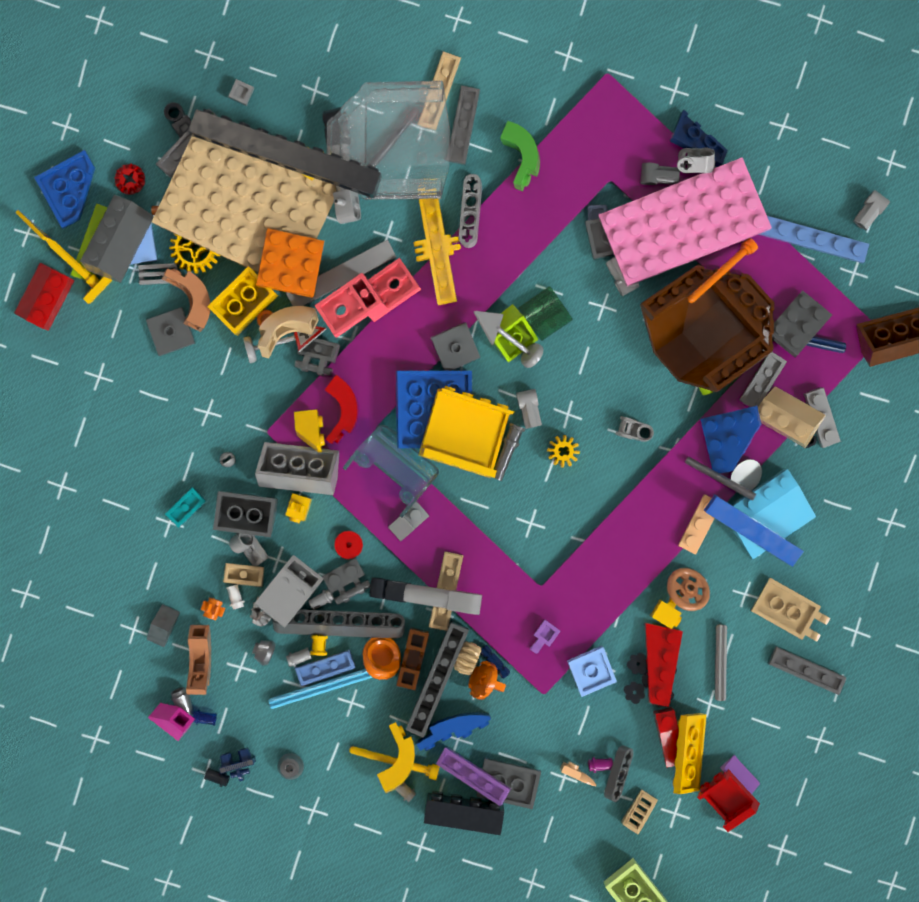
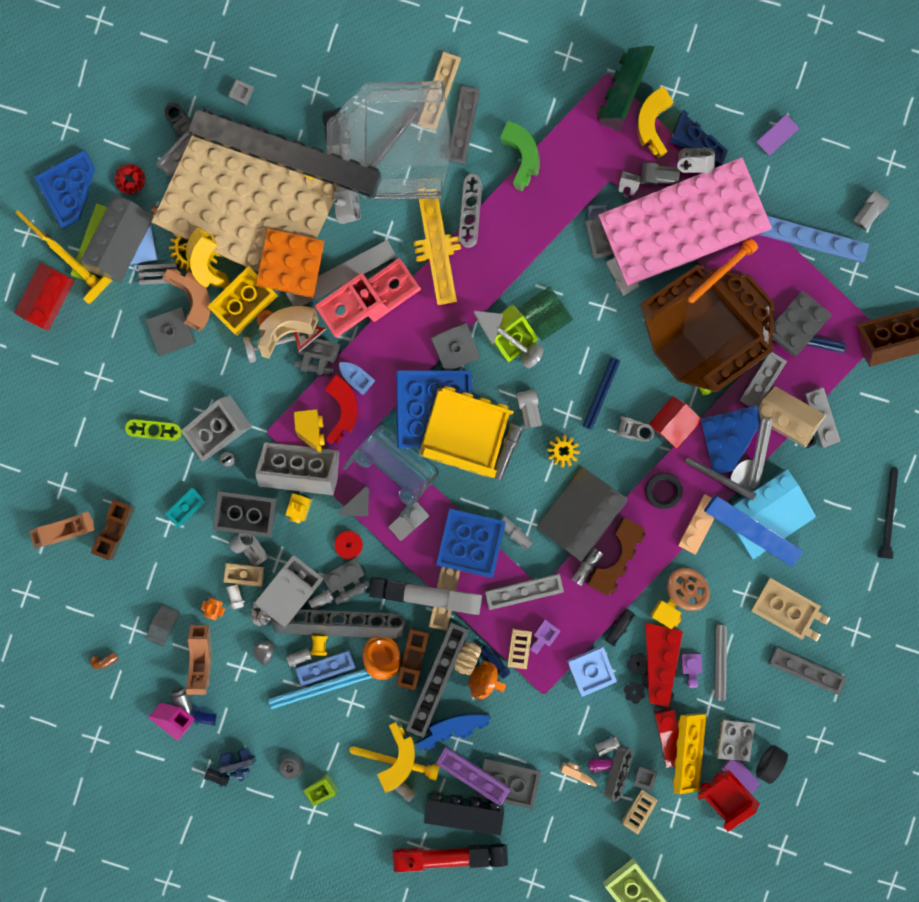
(62, 530): none -> nougat arch
(103, 663): none -> dark orange arm
(112, 534): none -> reddish brown arch
(140, 423): none -> lime beam
(197, 252): none -> yellow arch
(216, 428): none -> light grey slope
(321, 790): none -> lime slope
(356, 377): none -> medium blue plate
(358, 505): none -> dark grey slope
(471, 543): none -> blue plate
(474, 856): none -> red piece
(516, 534): none -> light grey pin
(524, 591): none -> light grey tile
(524, 633): none -> tan slope
(582, 514): none -> dark grey slope
(587, 566): none -> light grey pin
(601, 393): none -> dark blue axle
(605, 578): none -> reddish brown arch
(608, 745): none -> light grey pin
(620, 627): none -> black pin
(625, 86): none -> dark green slope
(629, 180): none -> light grey tile
(645, 778): none -> dark grey plate
(652, 107): none -> yellow arch
(661, 505): none -> black tyre
(675, 422): none -> slope
(691, 665): none -> medium lavender plate
(735, 740): none -> light grey hinge
(760, 452): none -> light grey axle
(771, 764): none -> black tyre
(778, 135): none -> medium lavender slope
(885, 550): none -> black piece

